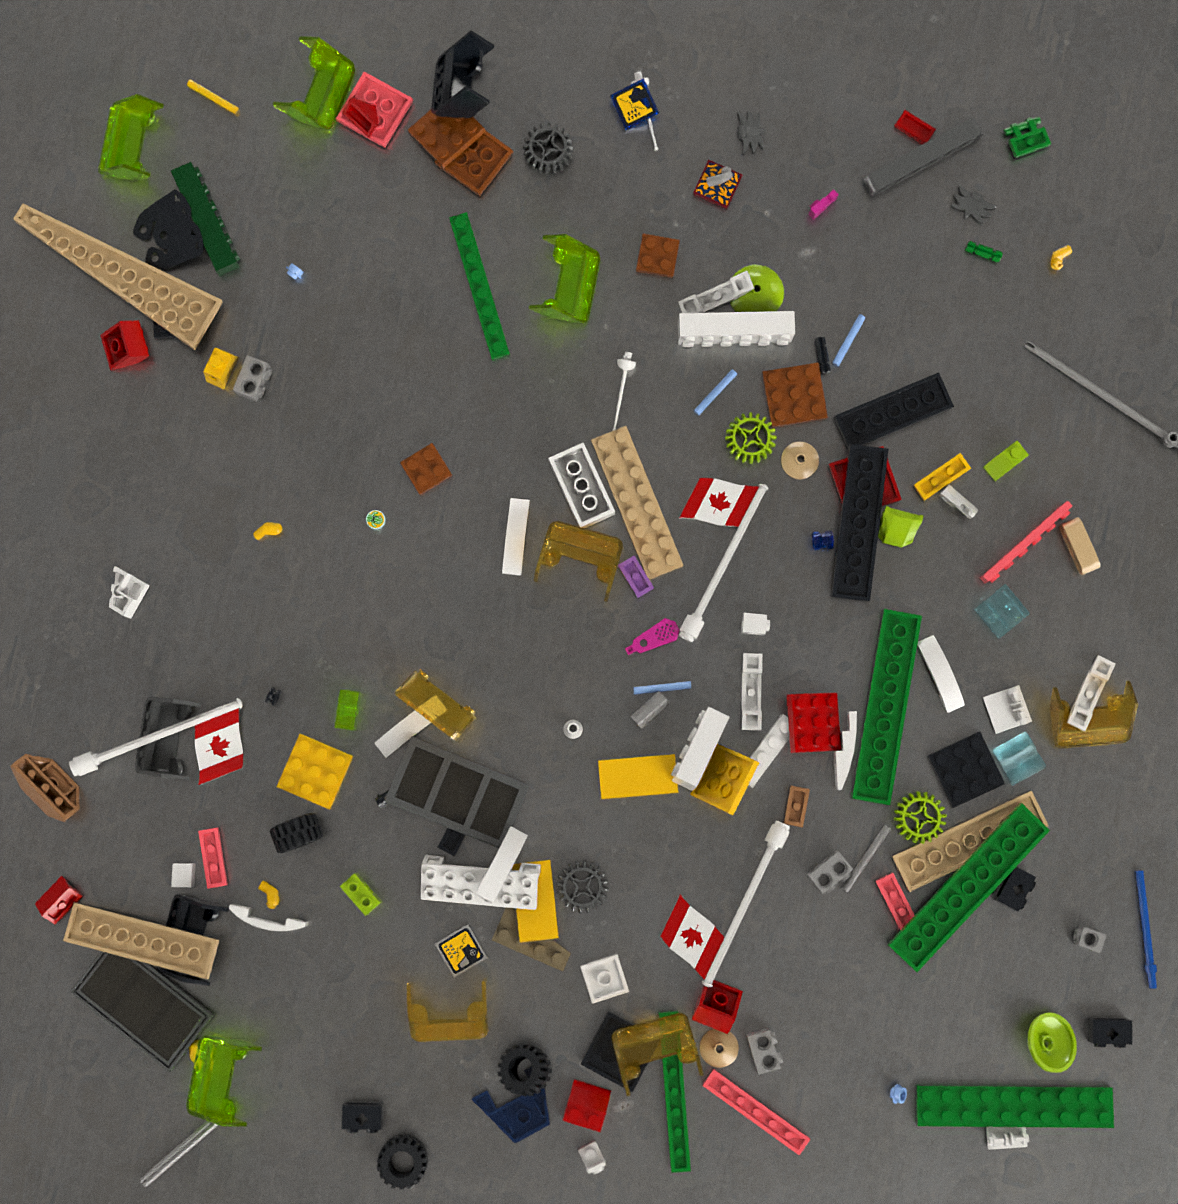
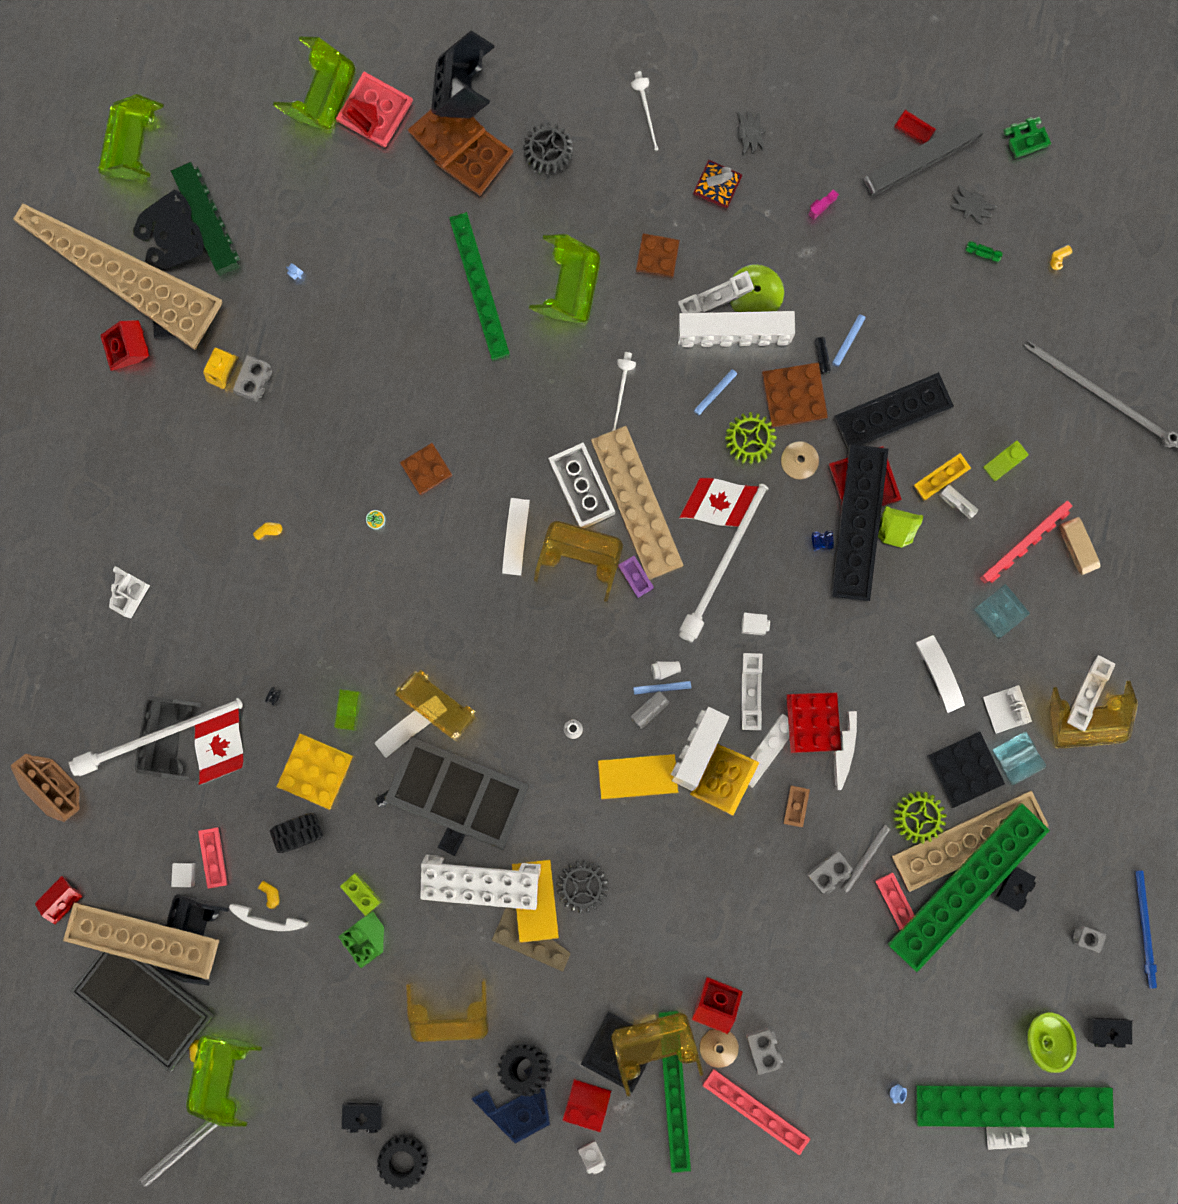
(212, 96): yellow bar -> none
(364, 939): none -> bright green slope
(461, 950): tile -> none
(501, 865): white slope -> none
(604, 978): white tile -> none
(634, 104): tile -> none
(652, 638): dark pink piece -> none
(665, 669): none -> white cone
(697, 938): flag -> none
(886, 707): green plate -> none

